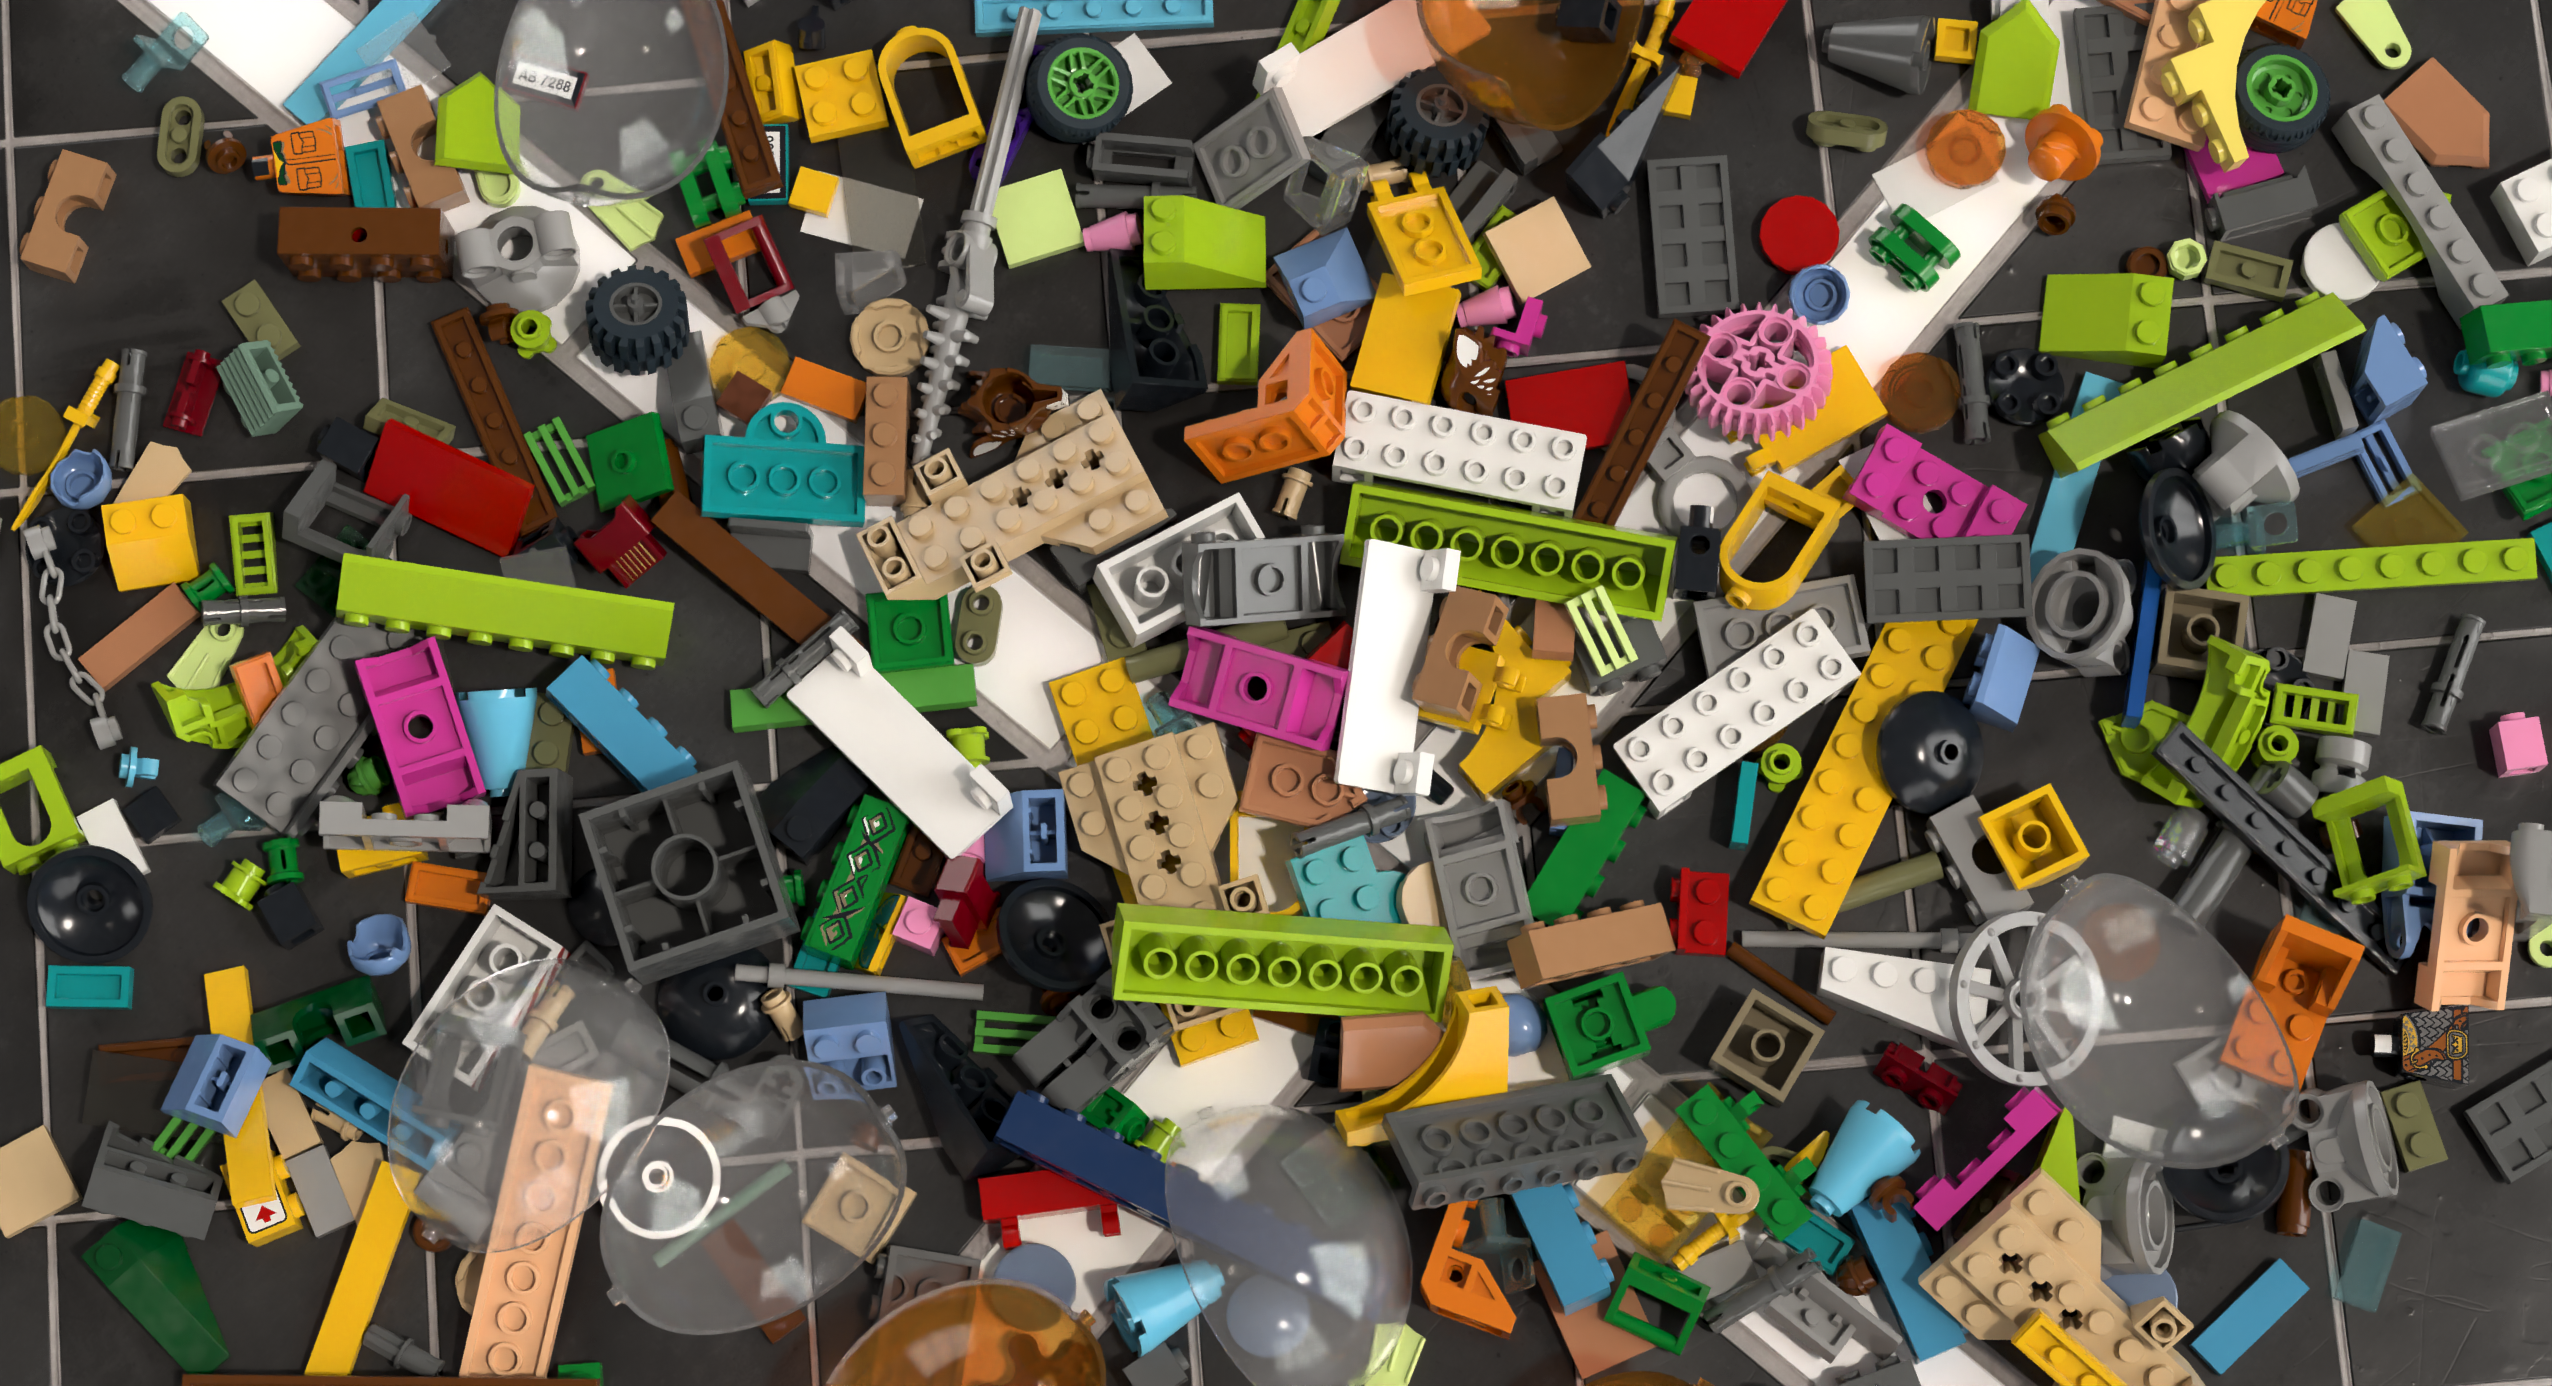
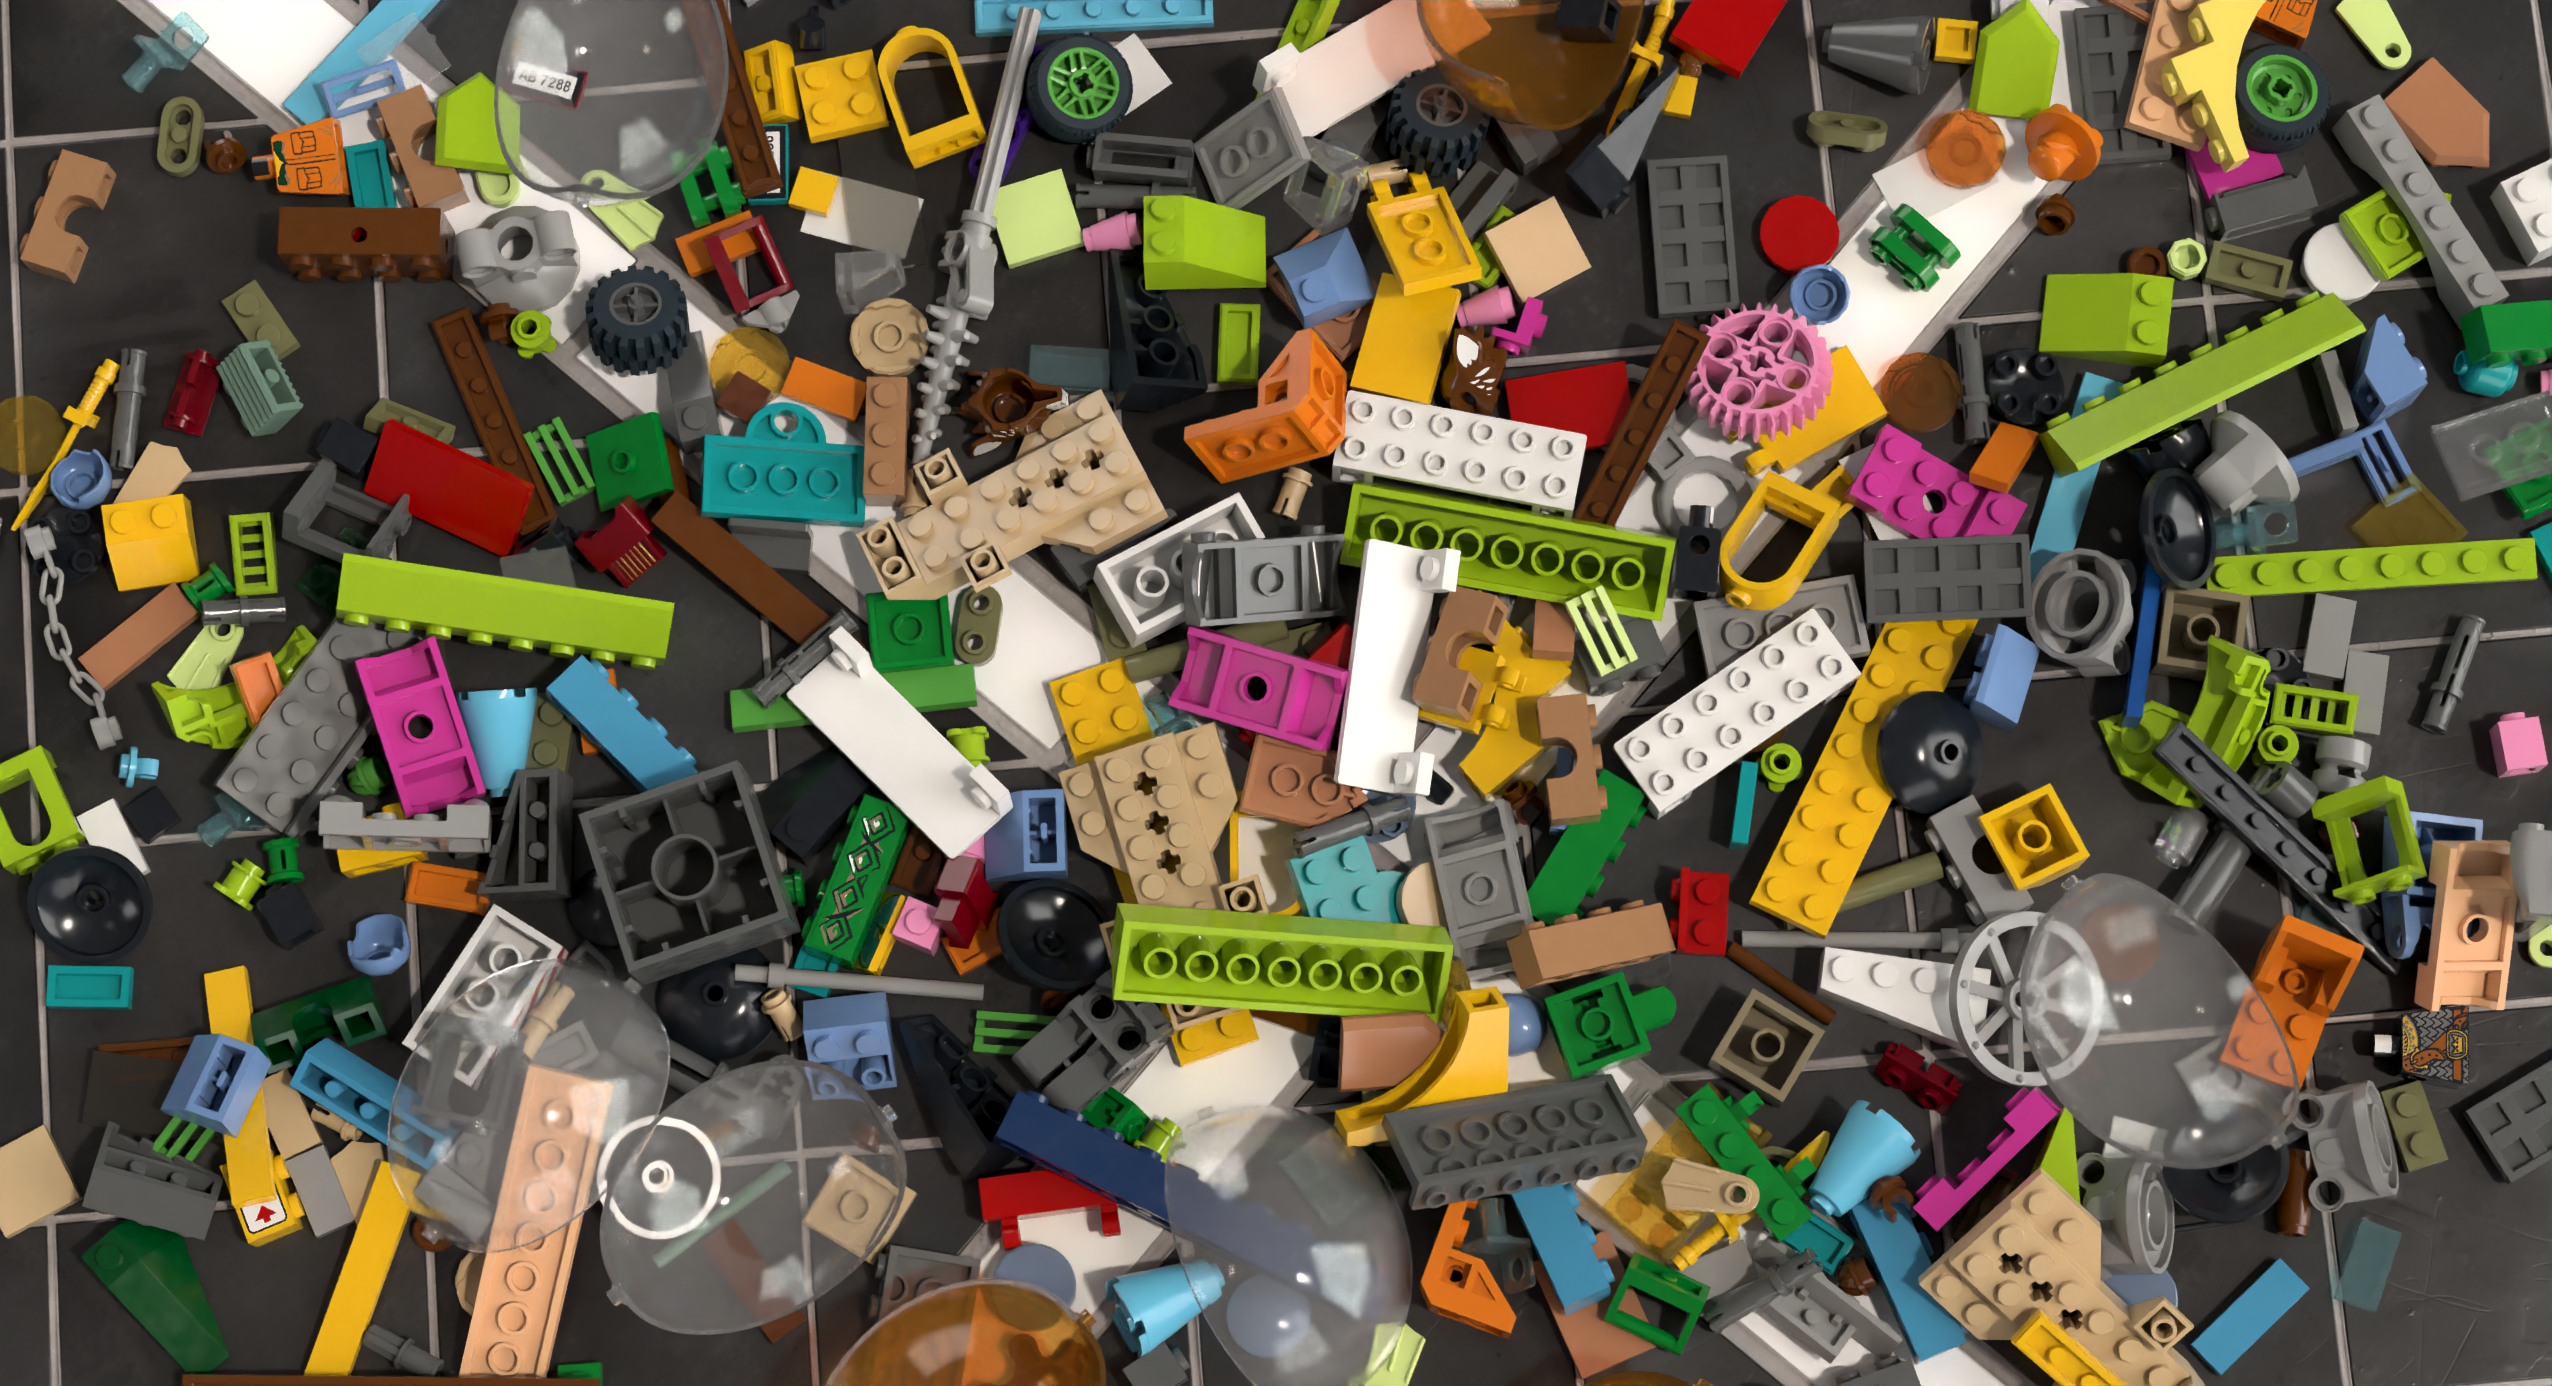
(2003, 457): none -> orange tile

